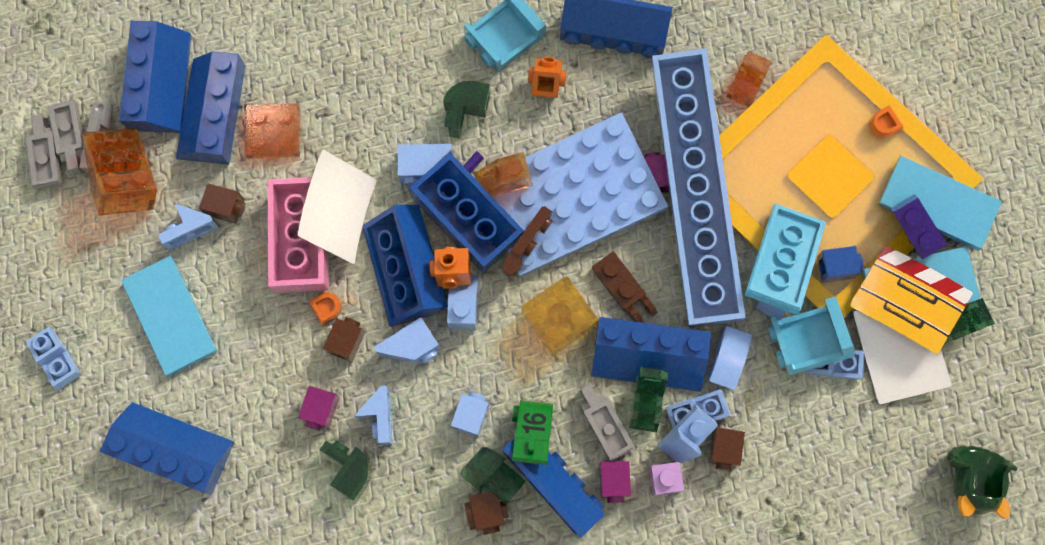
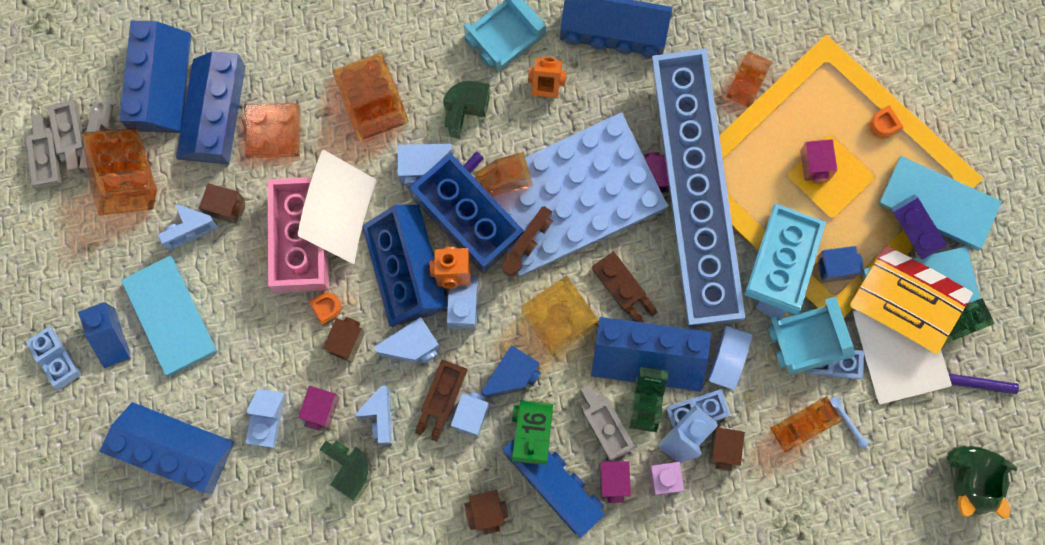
(105, 334): none -> blue slope
(265, 418): none -> light blue slope
(370, 96): none -> clear orange slope
(441, 397): none -> reddish brown hinge
(490, 471): clear green brick -> none
(512, 374): none -> blue slope
(805, 424): none -> clear orange brick
(818, 160): none -> magenta brick
(862, 442): none -> light blue hinge
(985, 384): none -> dark purple bar

